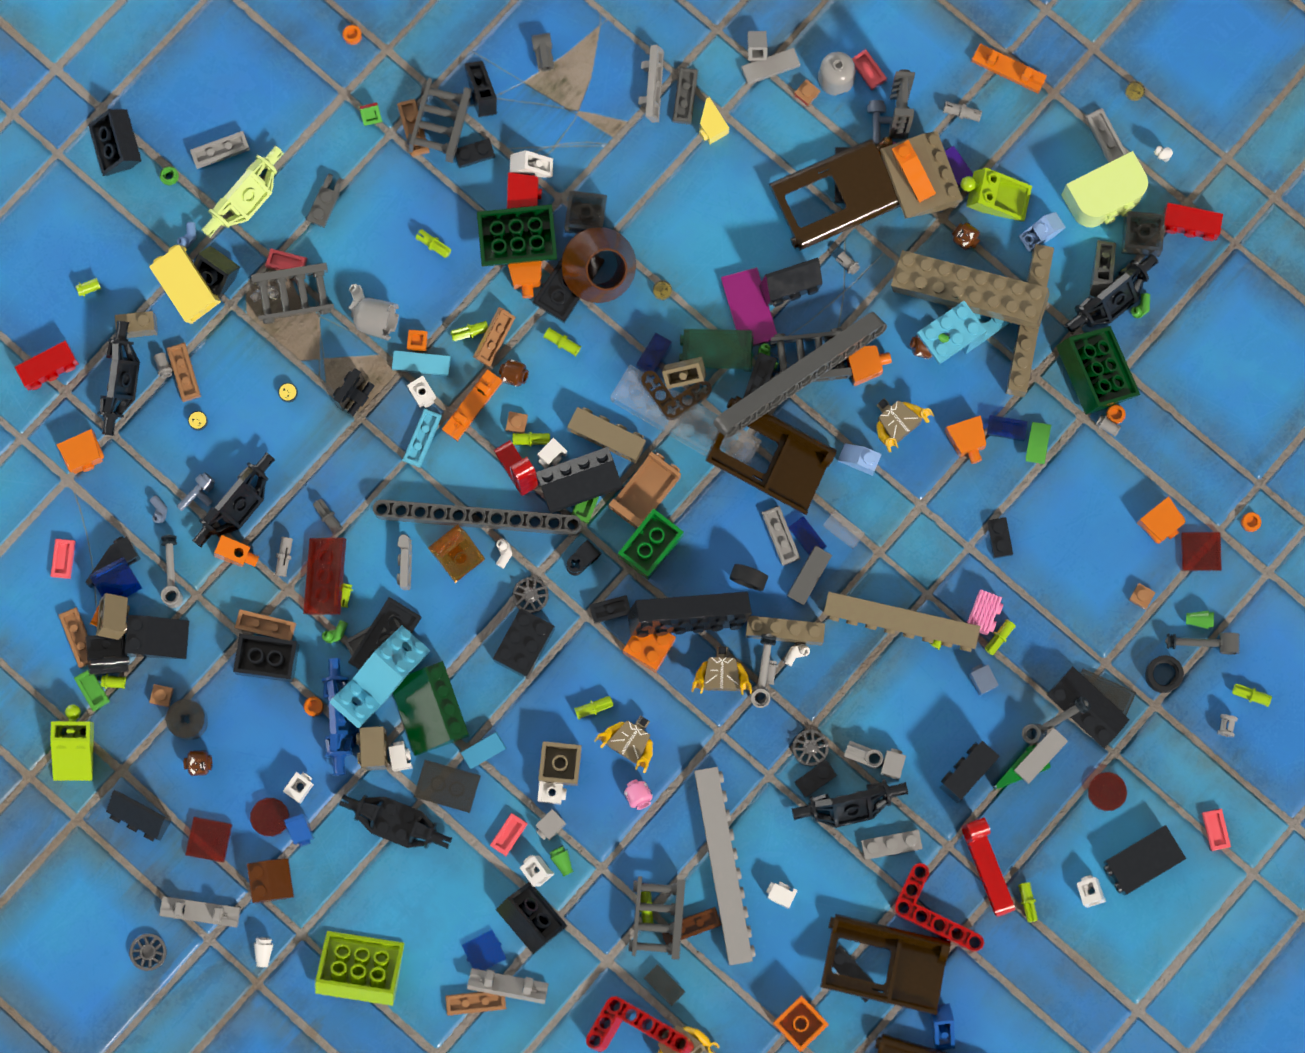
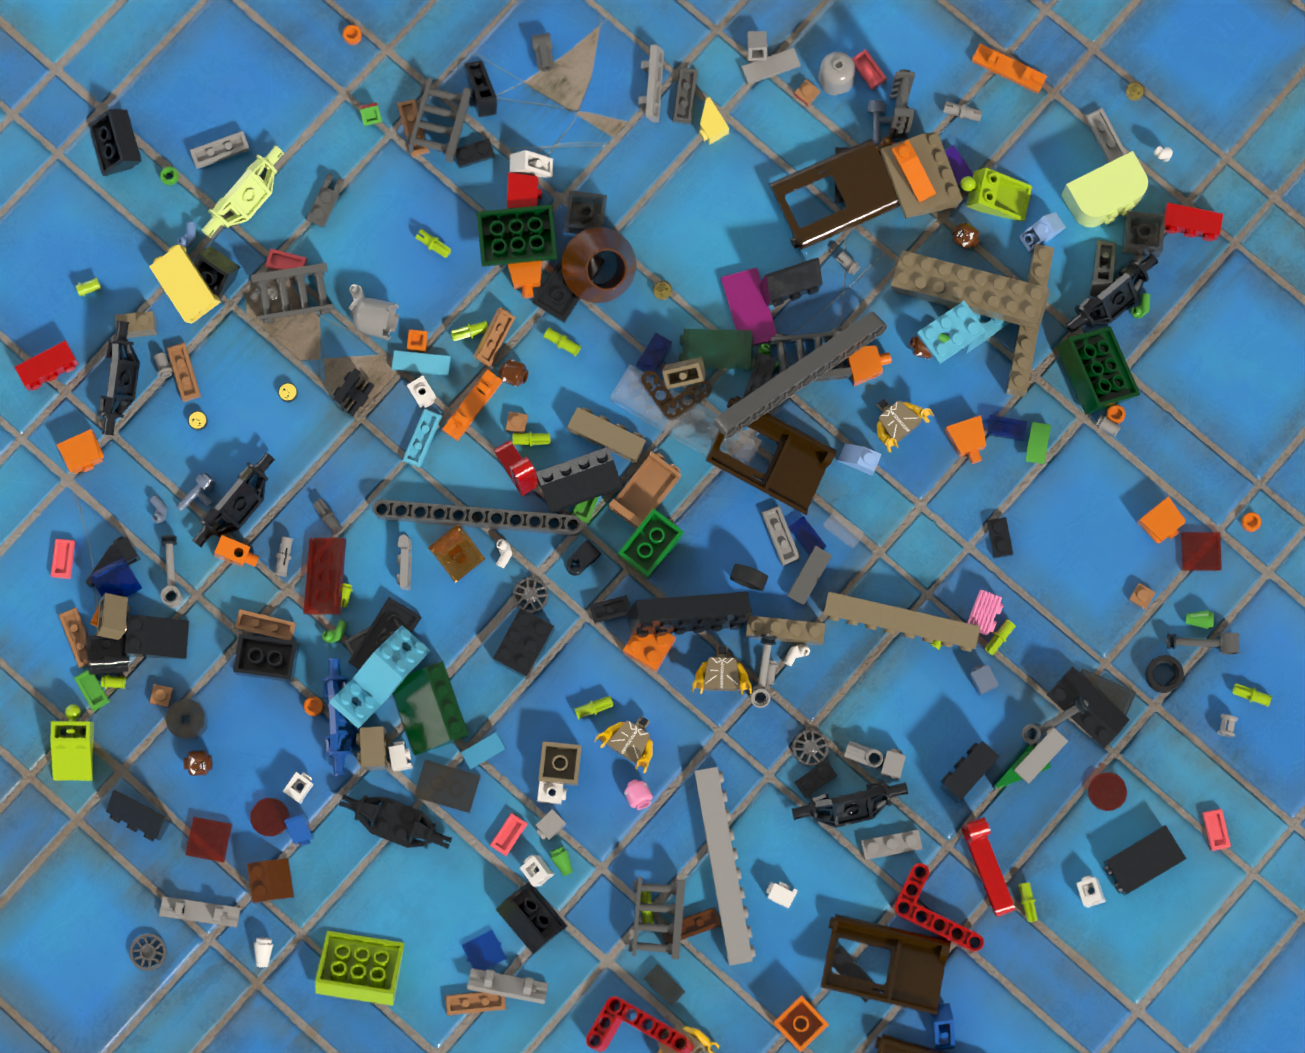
(551, 454): white brick -> none

